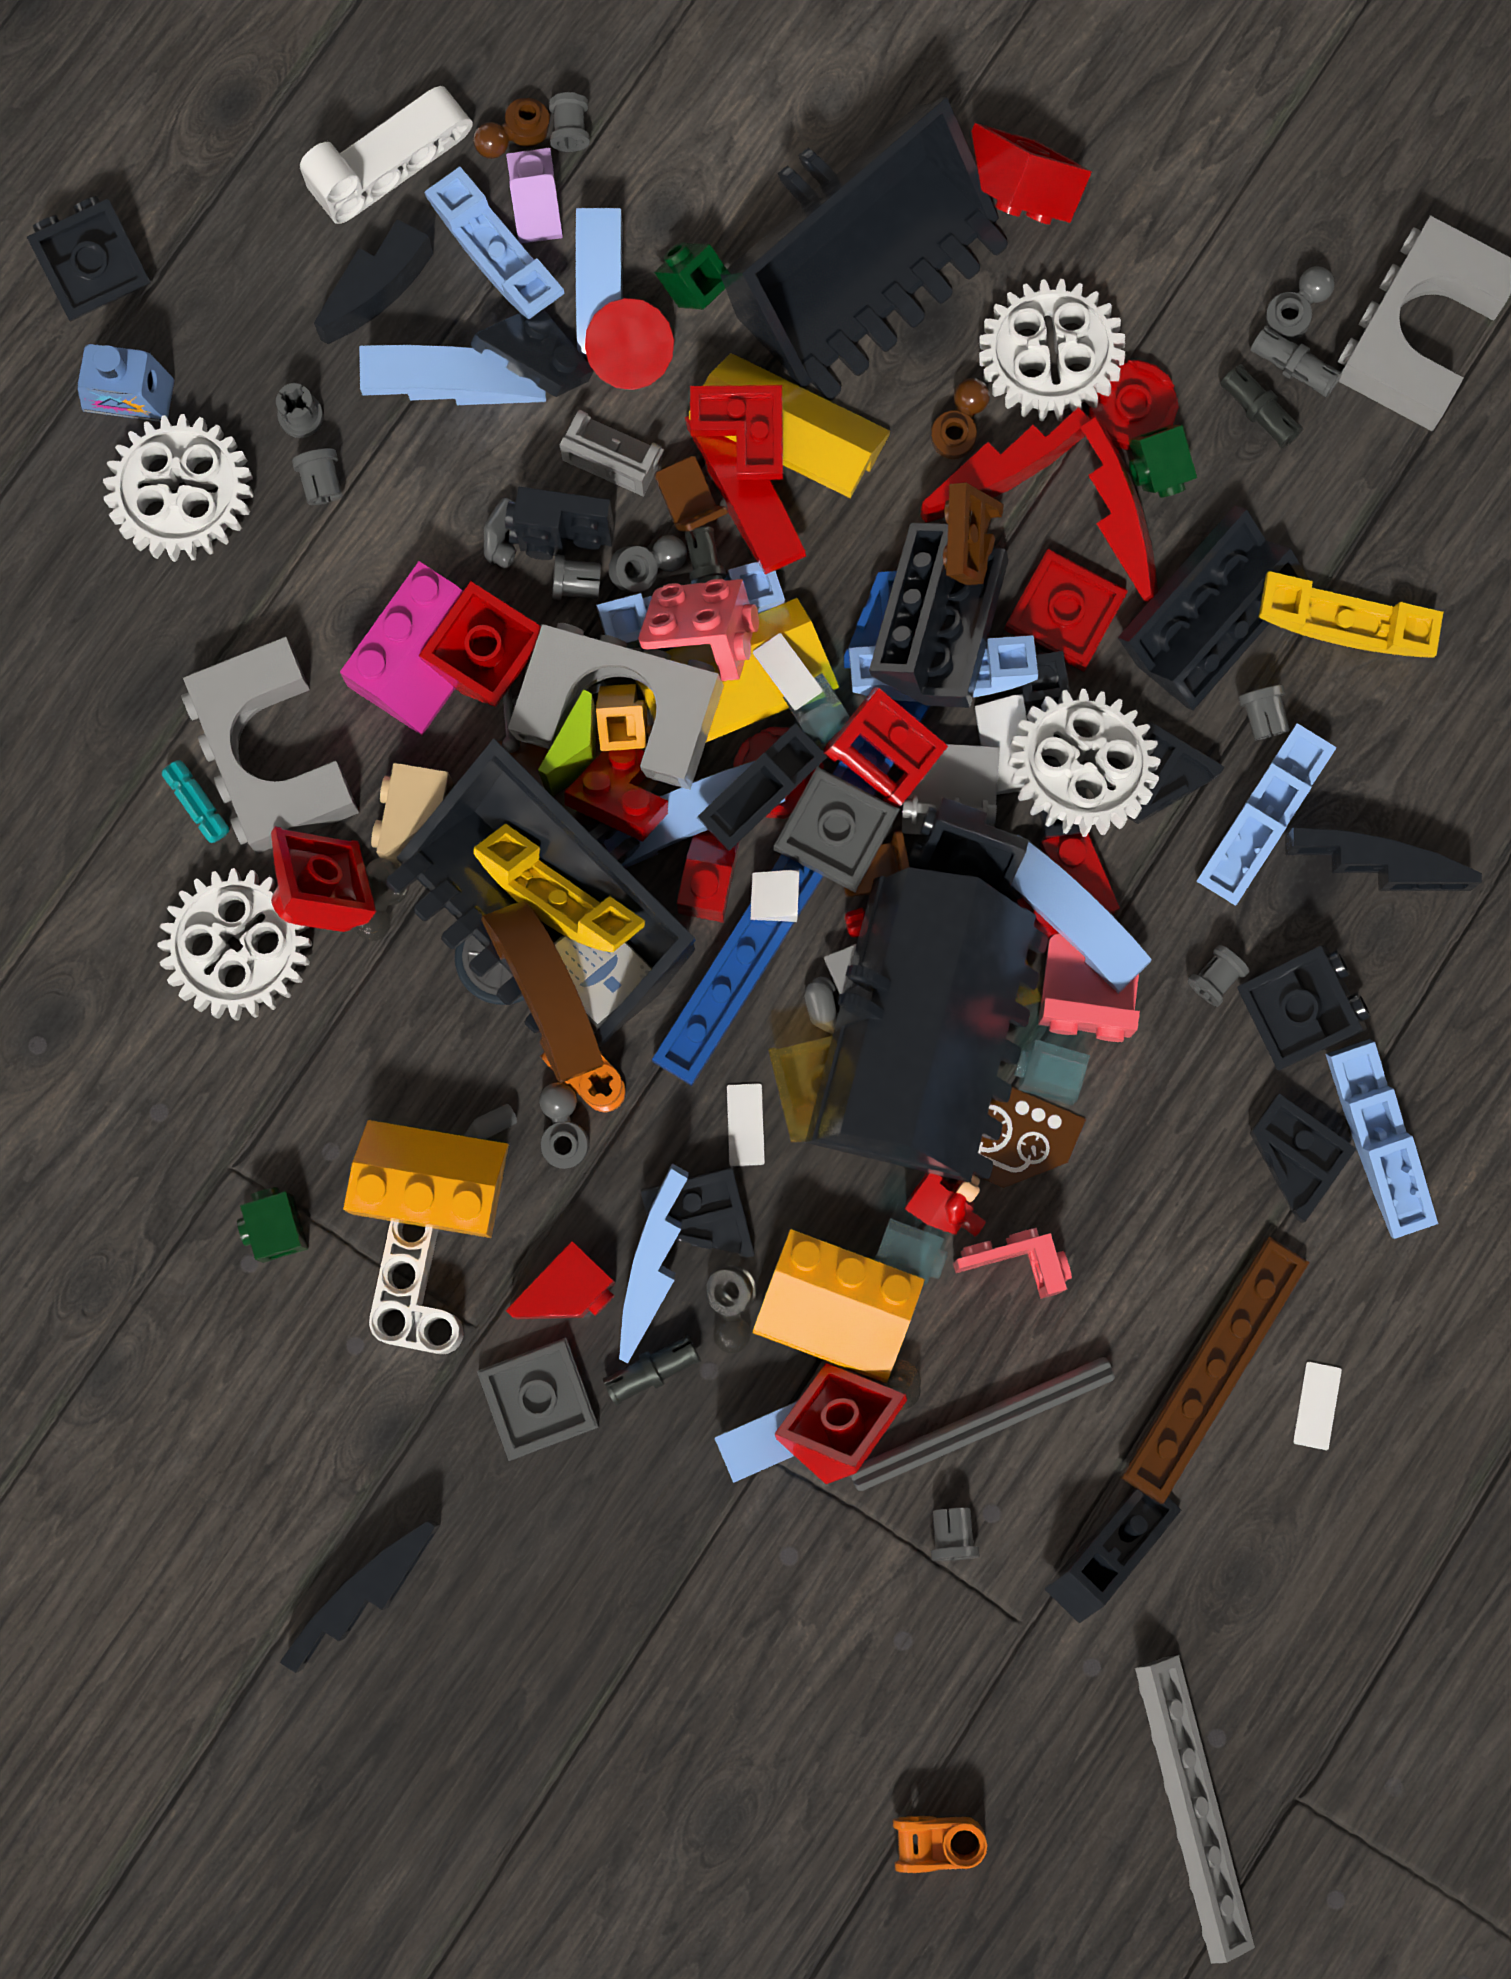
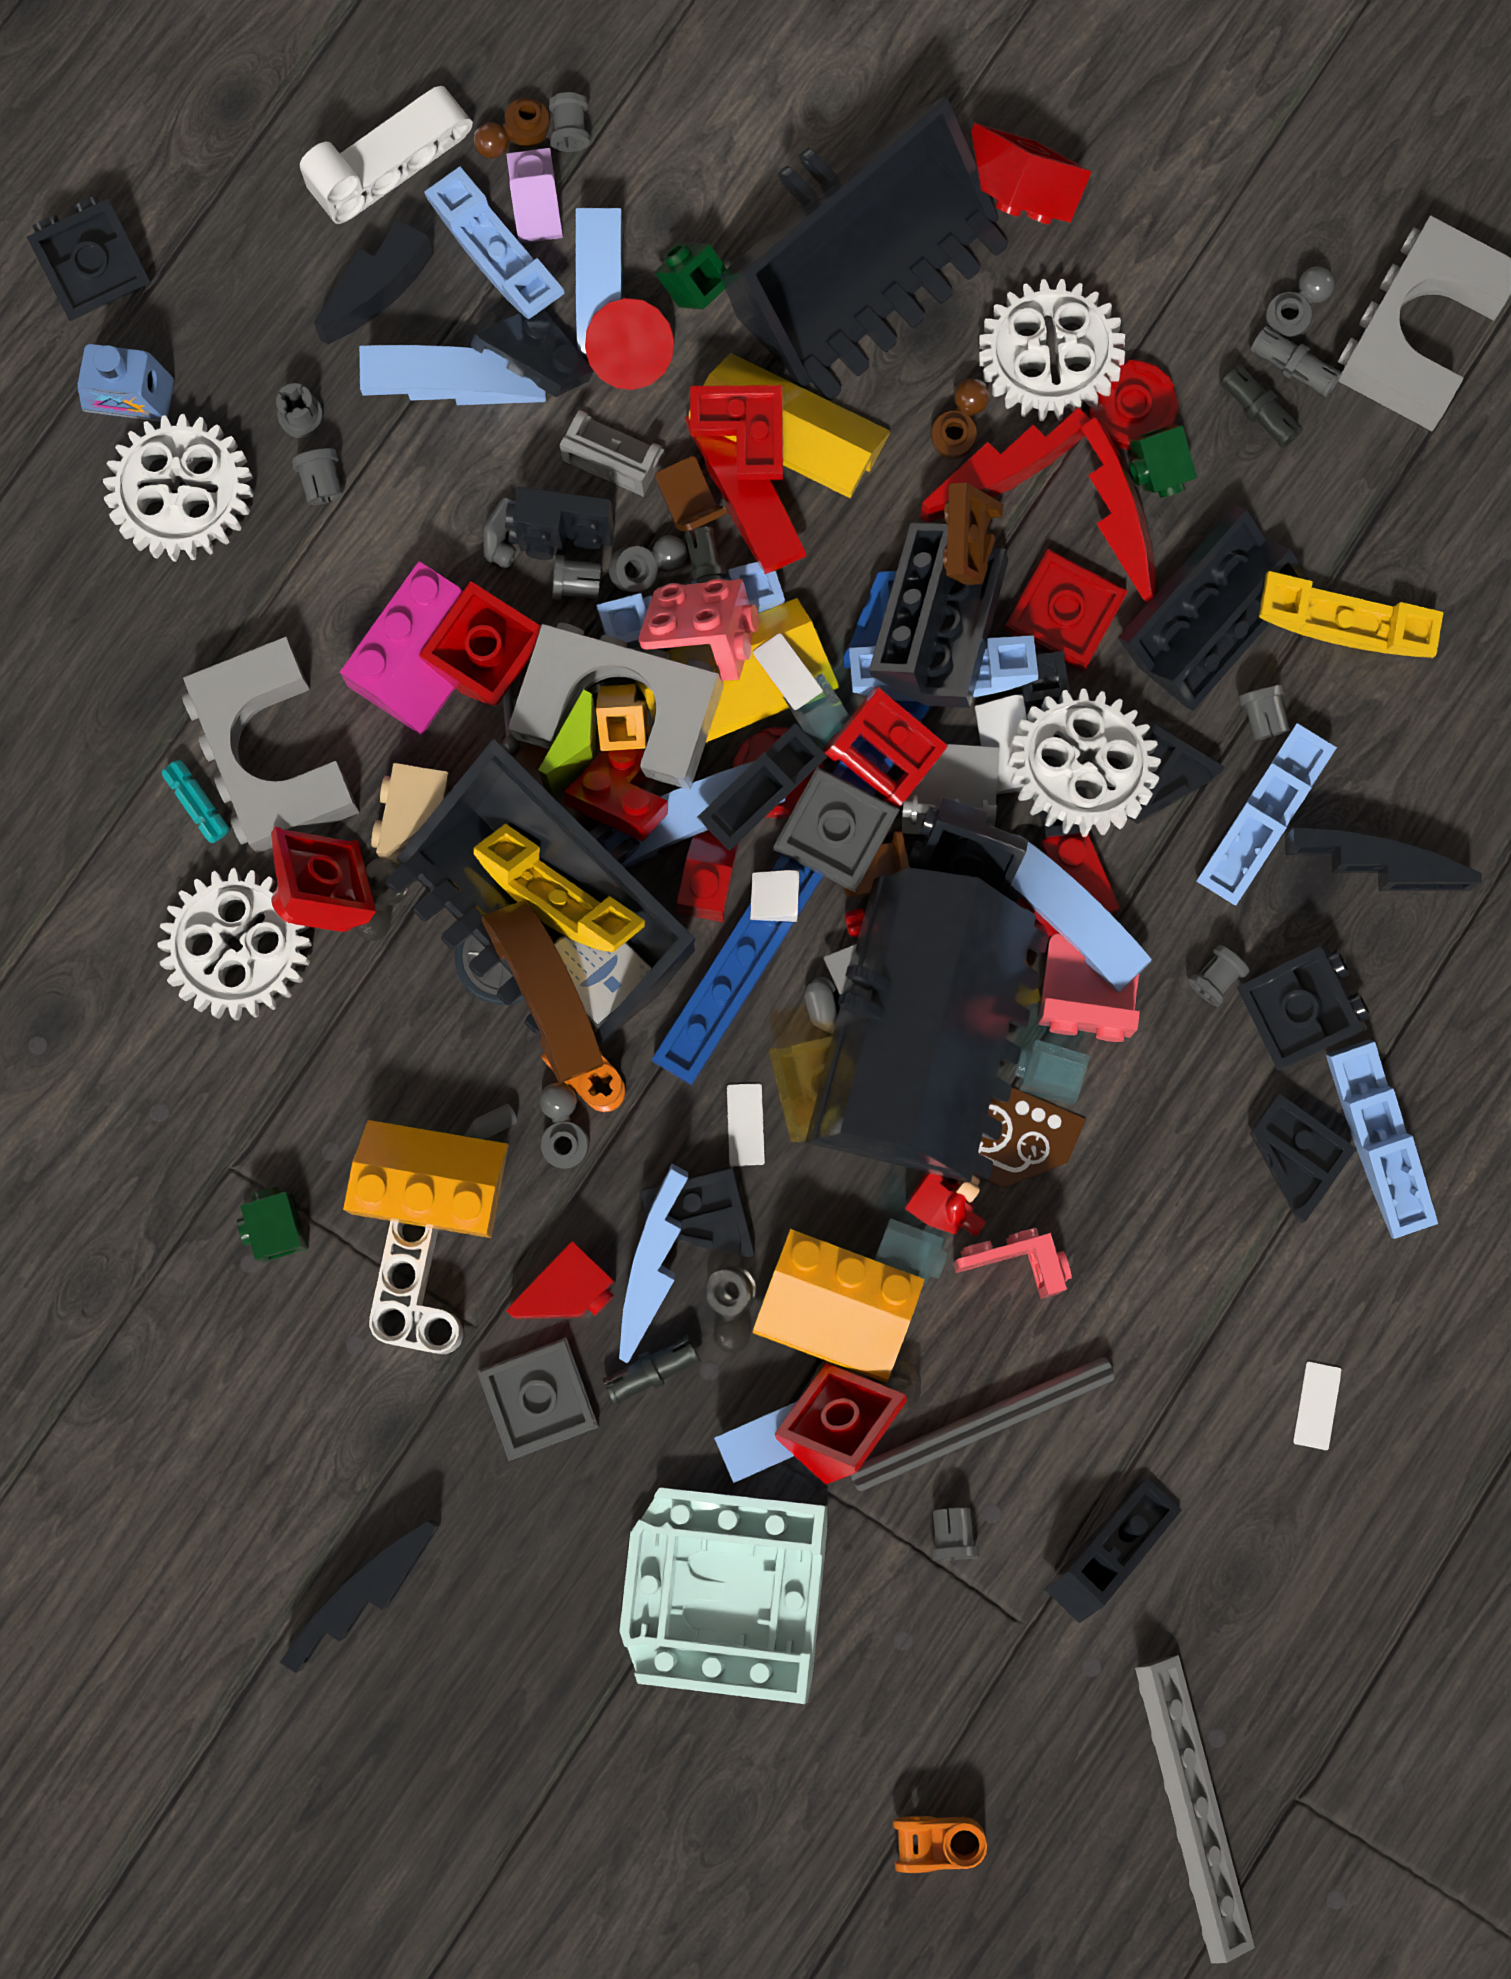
(725, 1594): none -> light aqua wedge
(1214, 1370): reddish brown tile -> none

